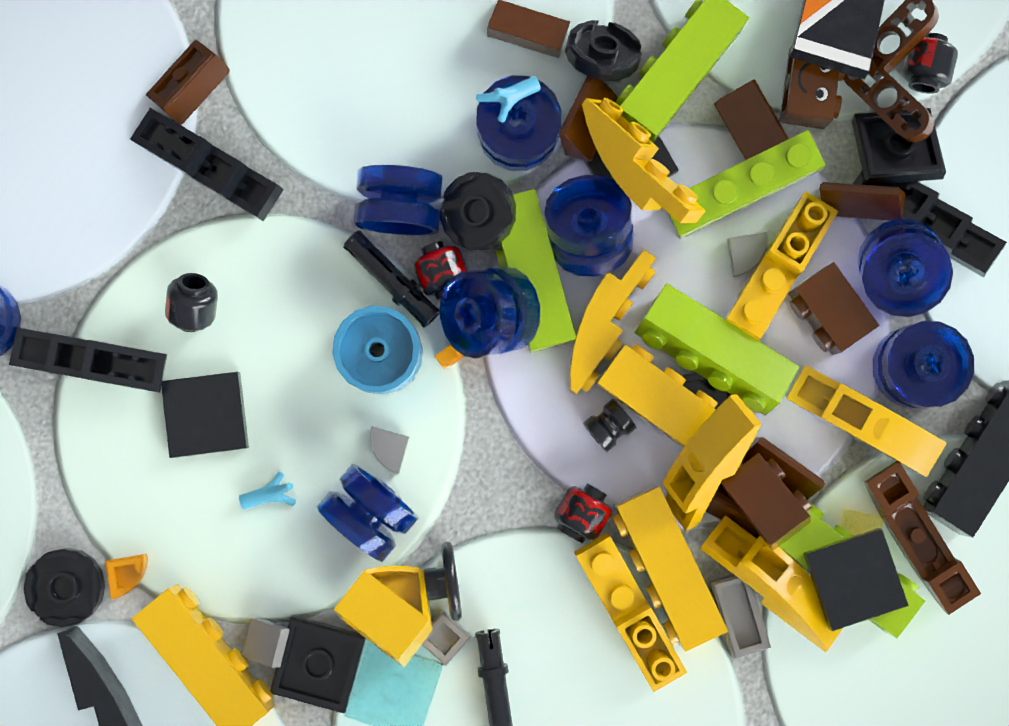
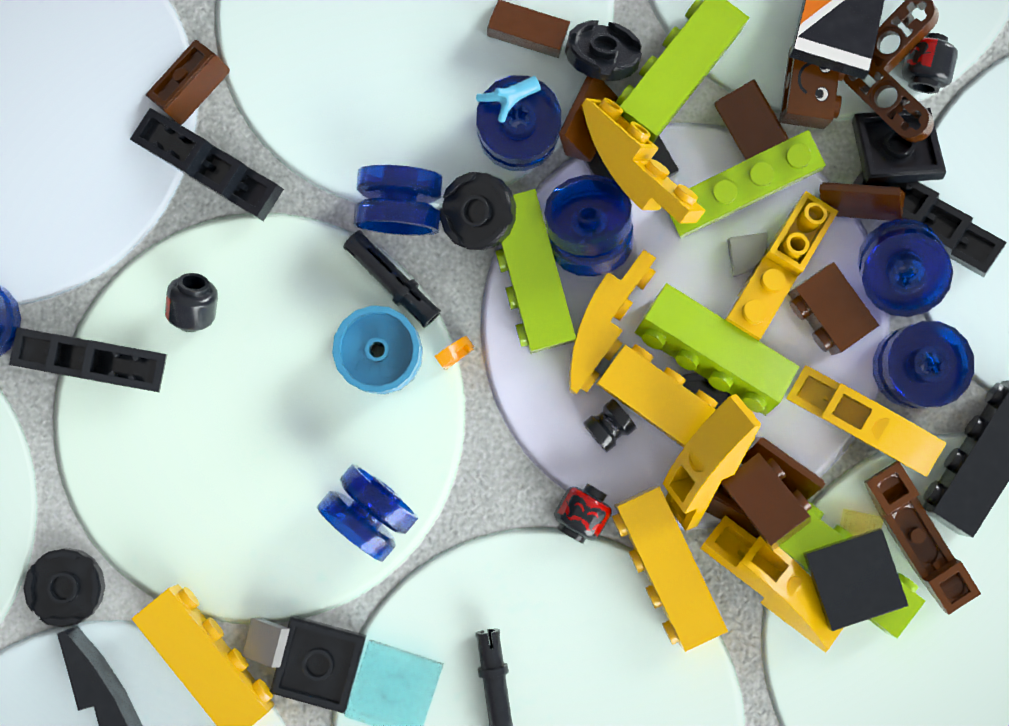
(125, 574): light orange tile -> none
(204, 414): black tile -> none
(270, 493): medium azure bar -> none
(389, 448): light grey tile -> none
(393, 604): yellow piece -> none
(437, 267): black head -> none
(445, 638): light grey tile -> none
(489, 311): clear blue wheel -> none
(630, 612): yellow slope -> none
(741, 616): light grey tile -> none

